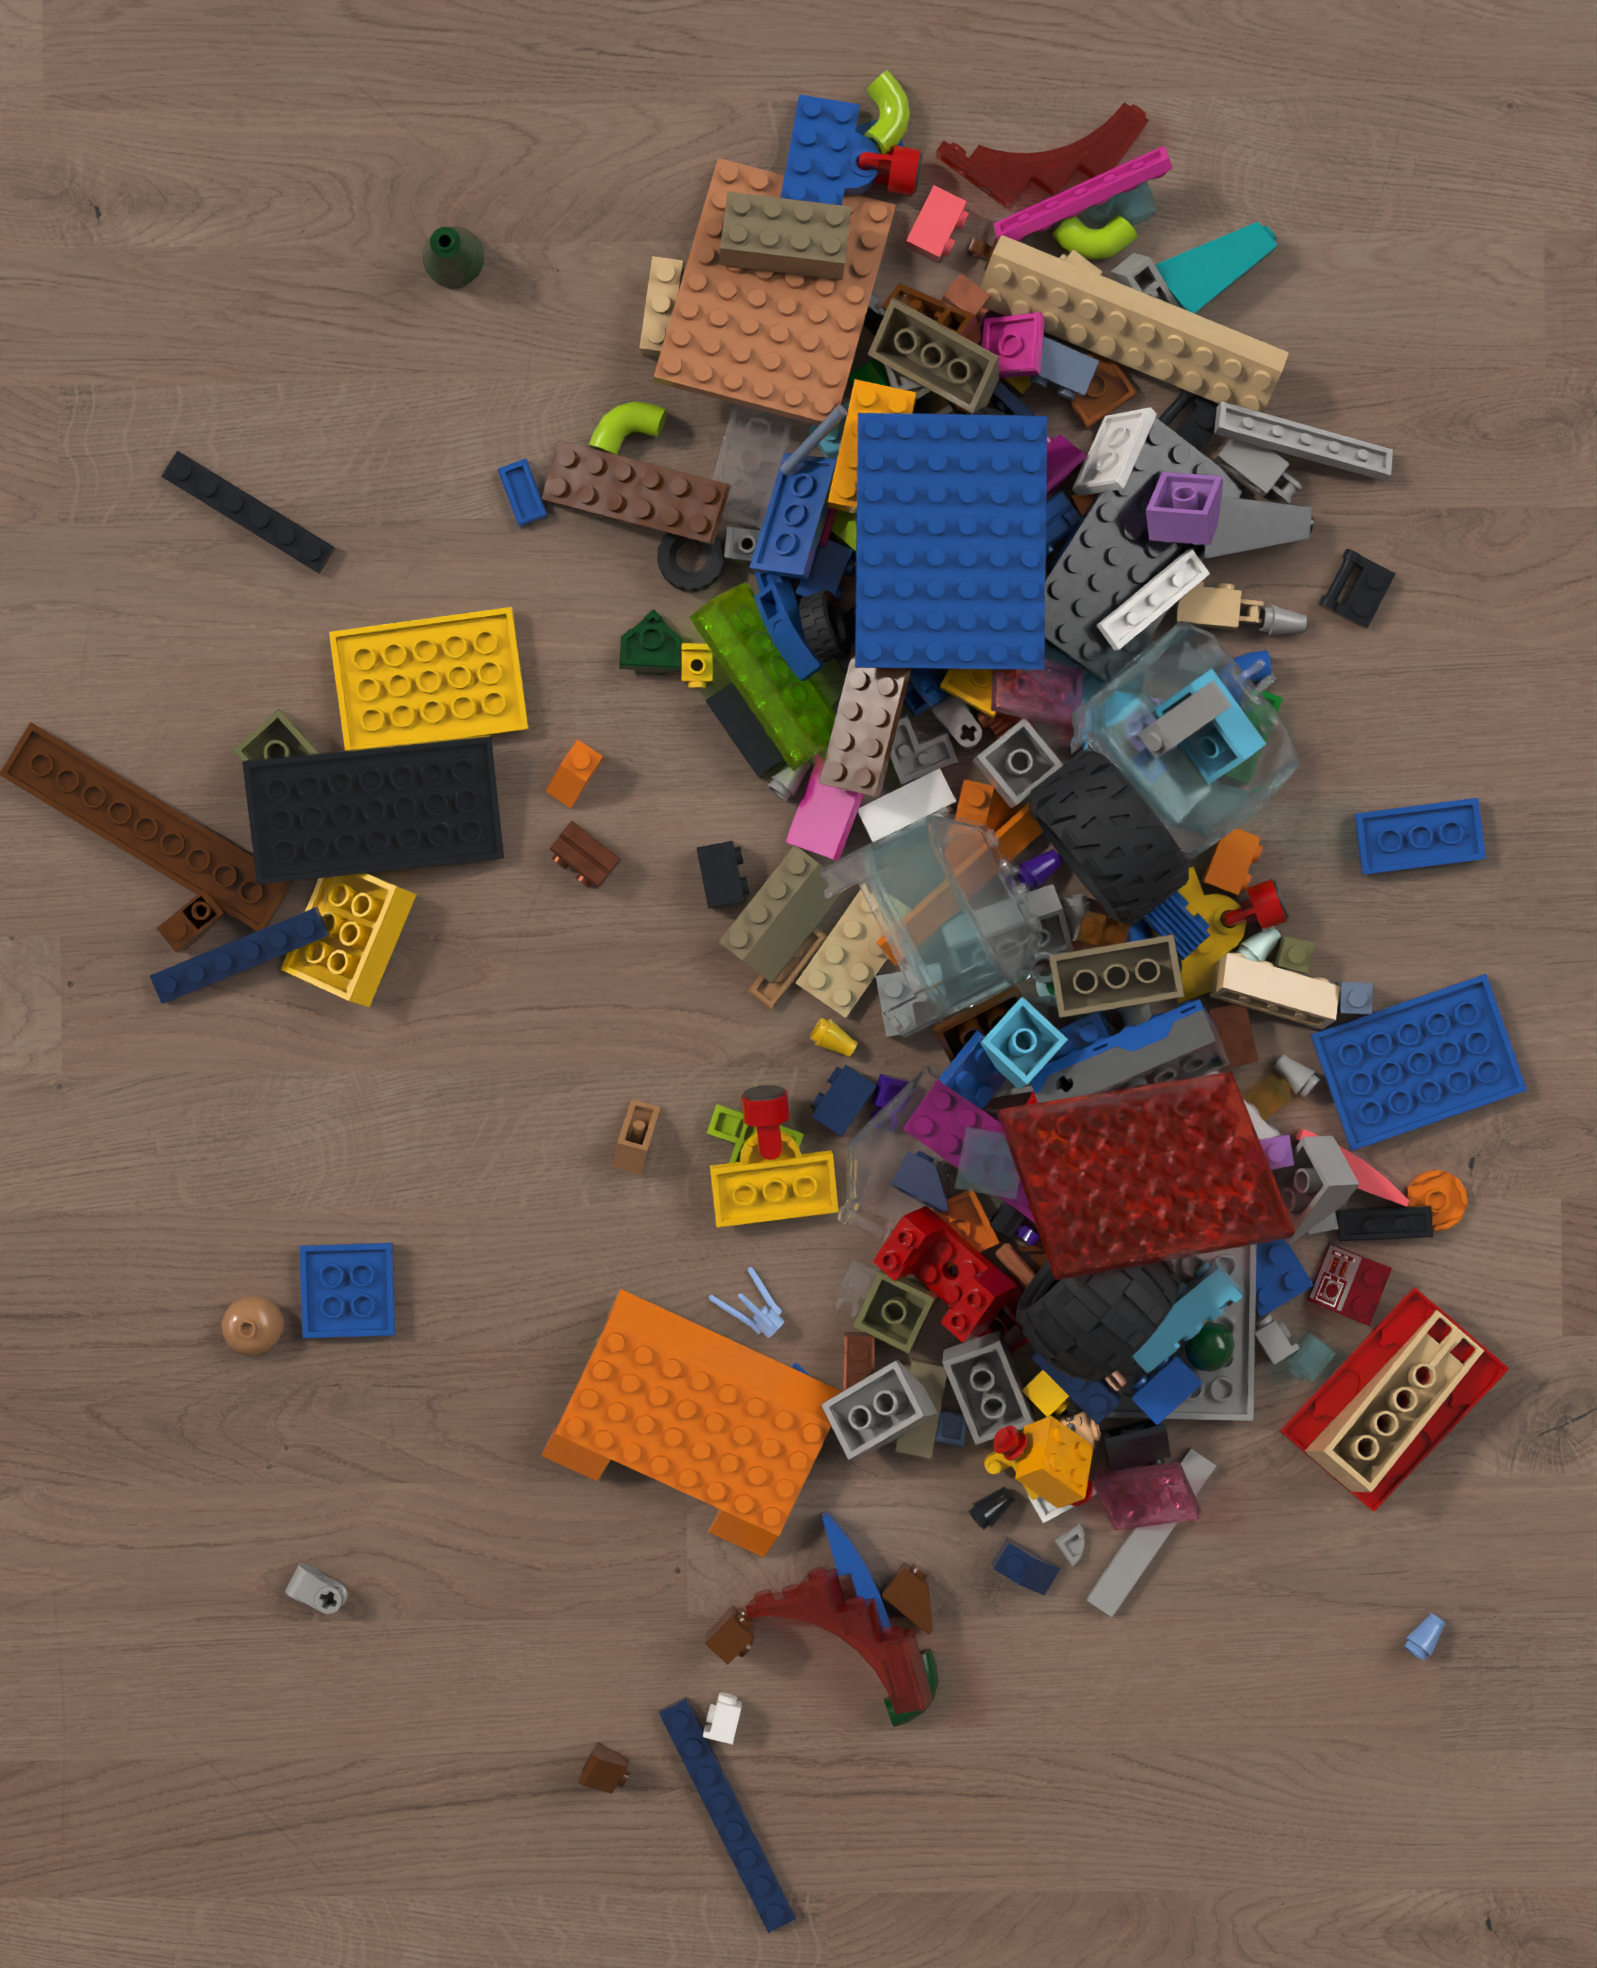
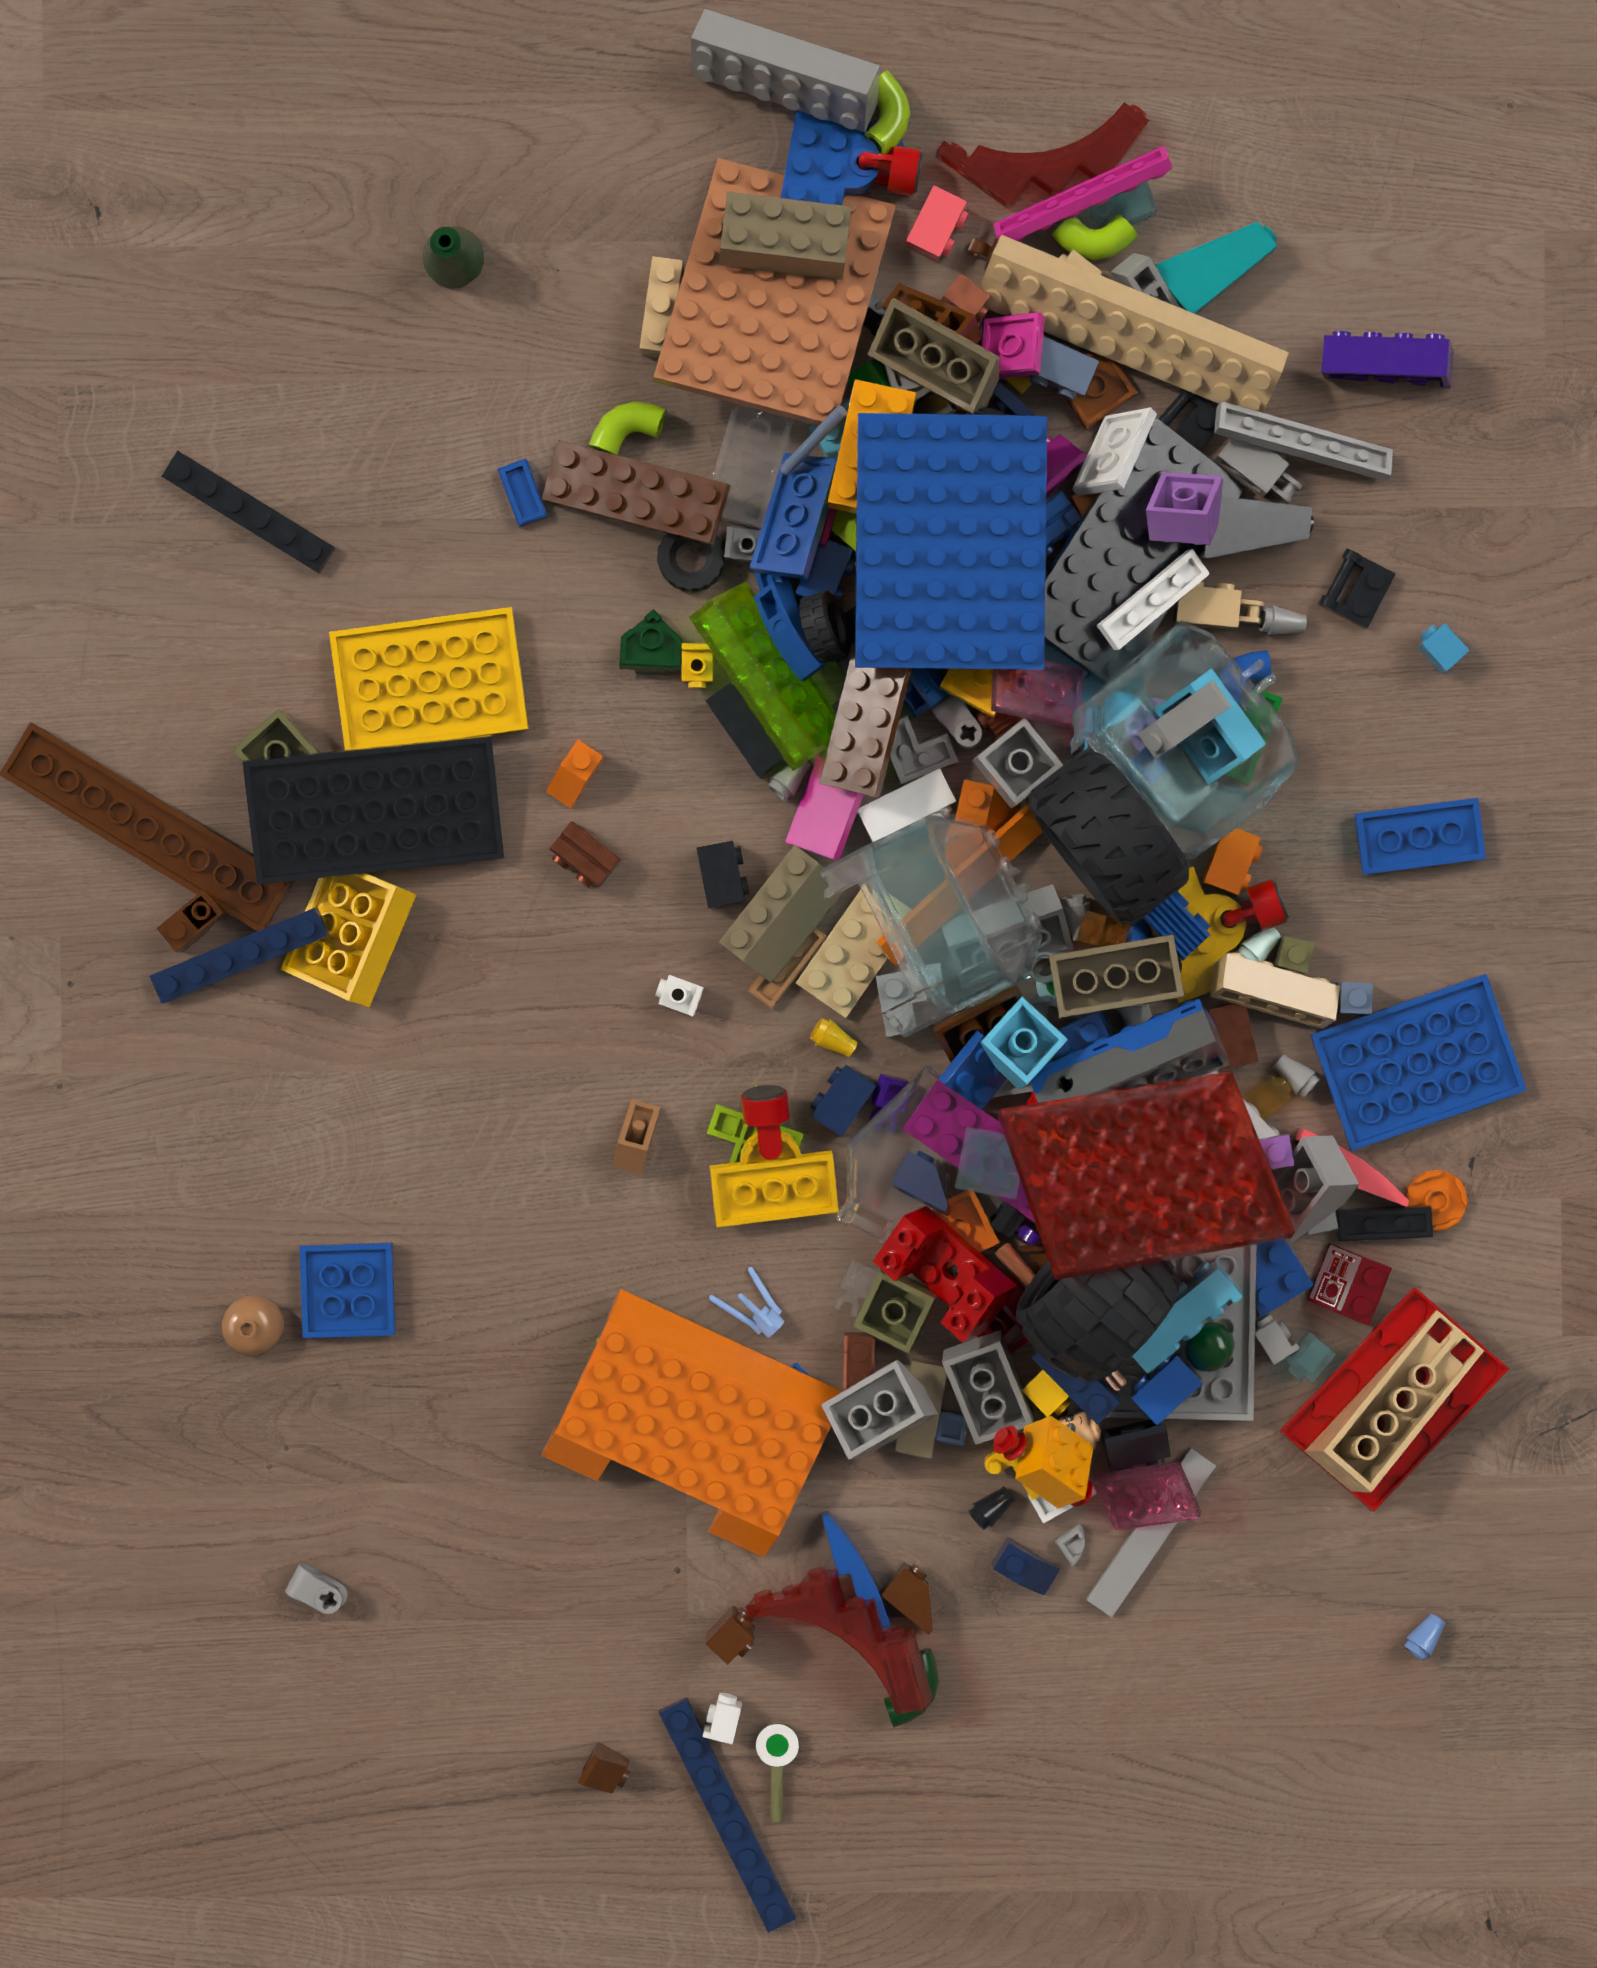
(691, 997): none -> white brick
(777, 1746): none -> piece
(784, 70): none -> light grey brick
(1039, 869): dark purple cone -> none
(1388, 358): none -> dark purple wedge
(1442, 647): none -> dark azure brick

